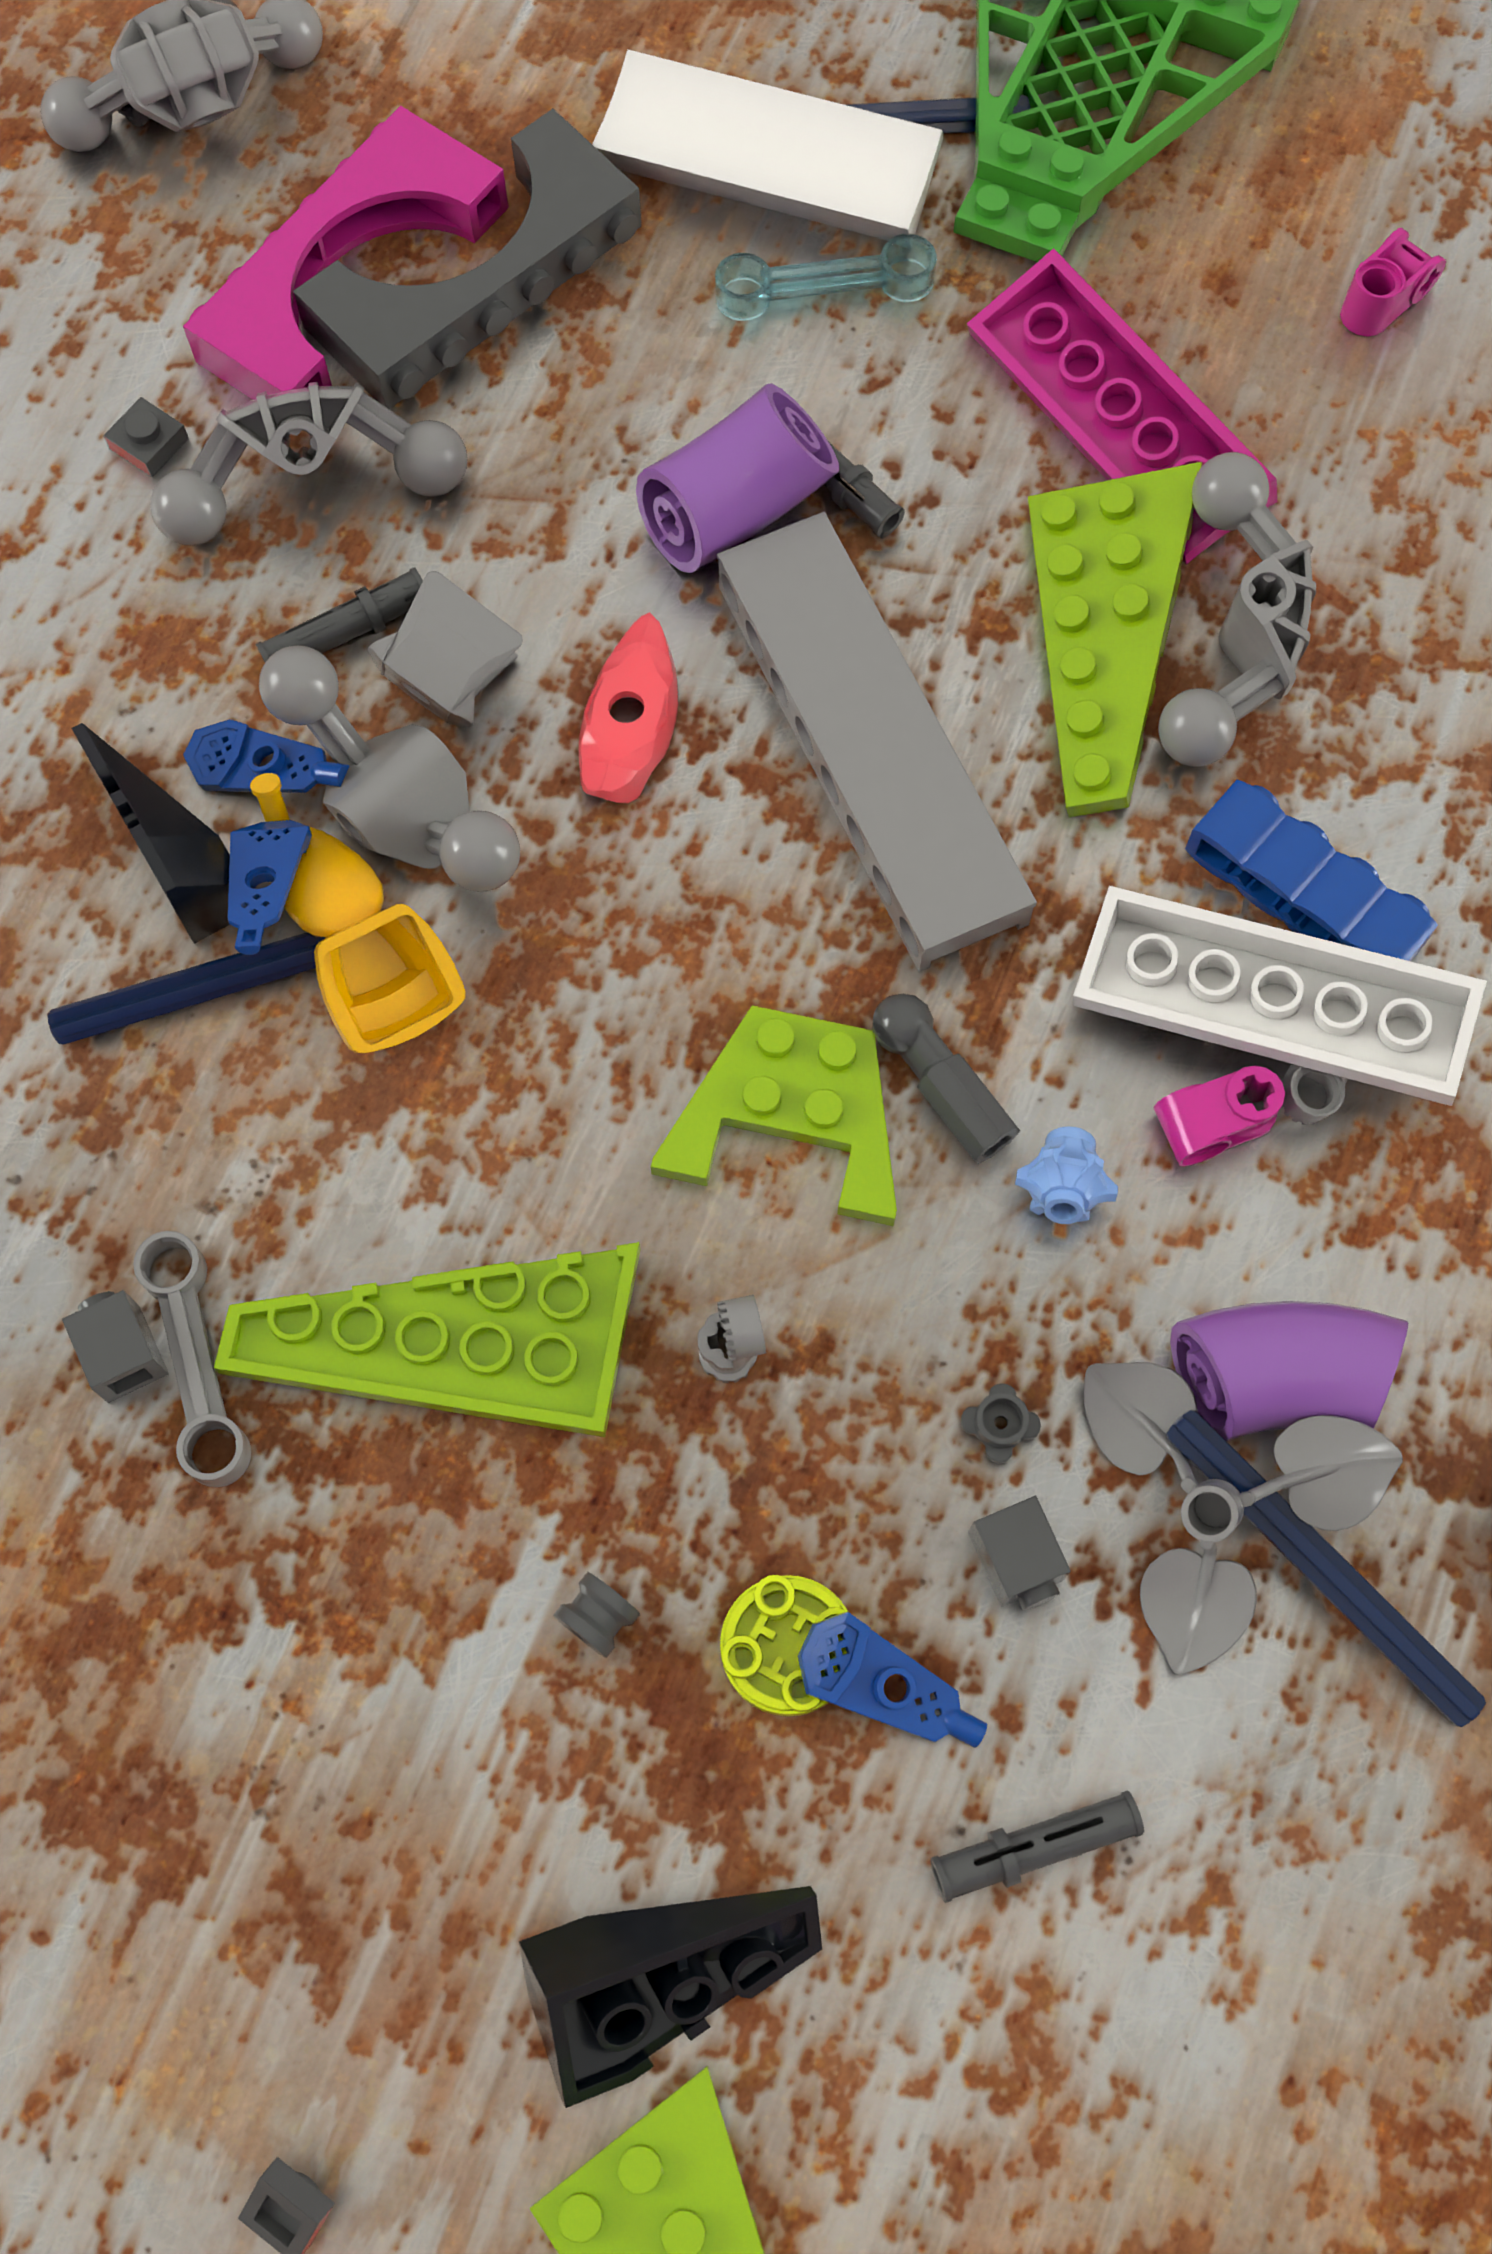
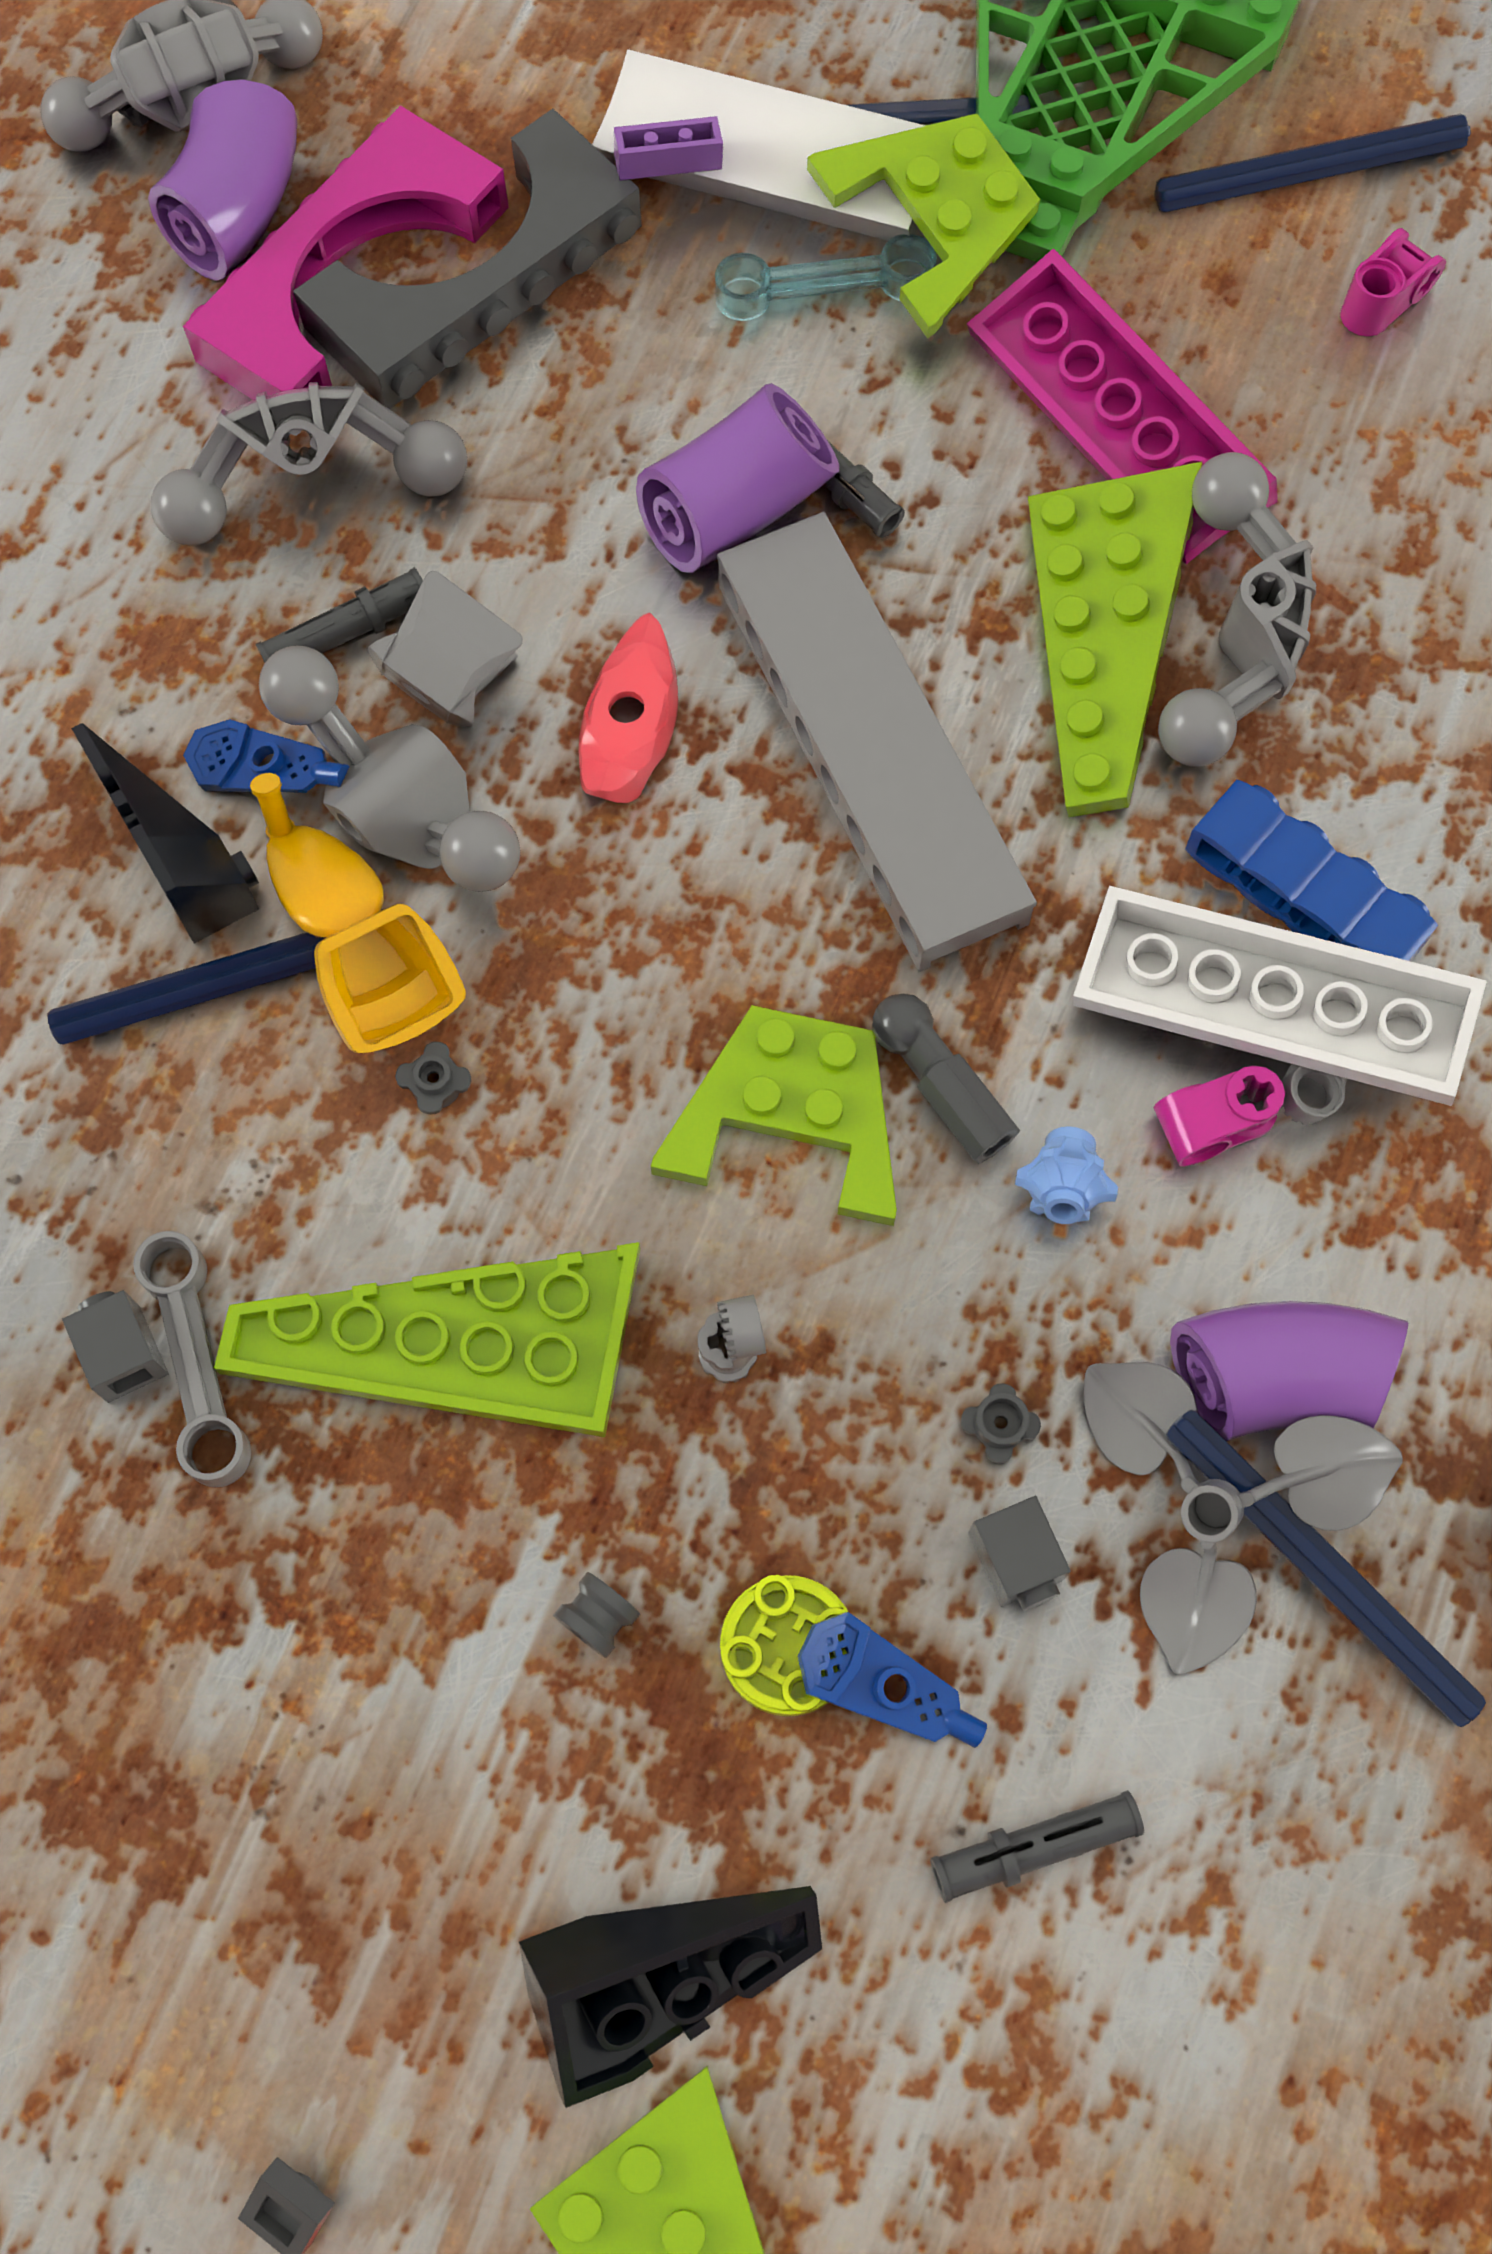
(146, 437): dark grey plate -> none
(227, 175): none -> medium lavender brick
(261, 855): blue piece -> none
(437, 1095): none -> dark grey plate
(668, 148): none -> medium lavender piece
(955, 190): none -> lime wing
(1311, 163): none -> dark blue axle

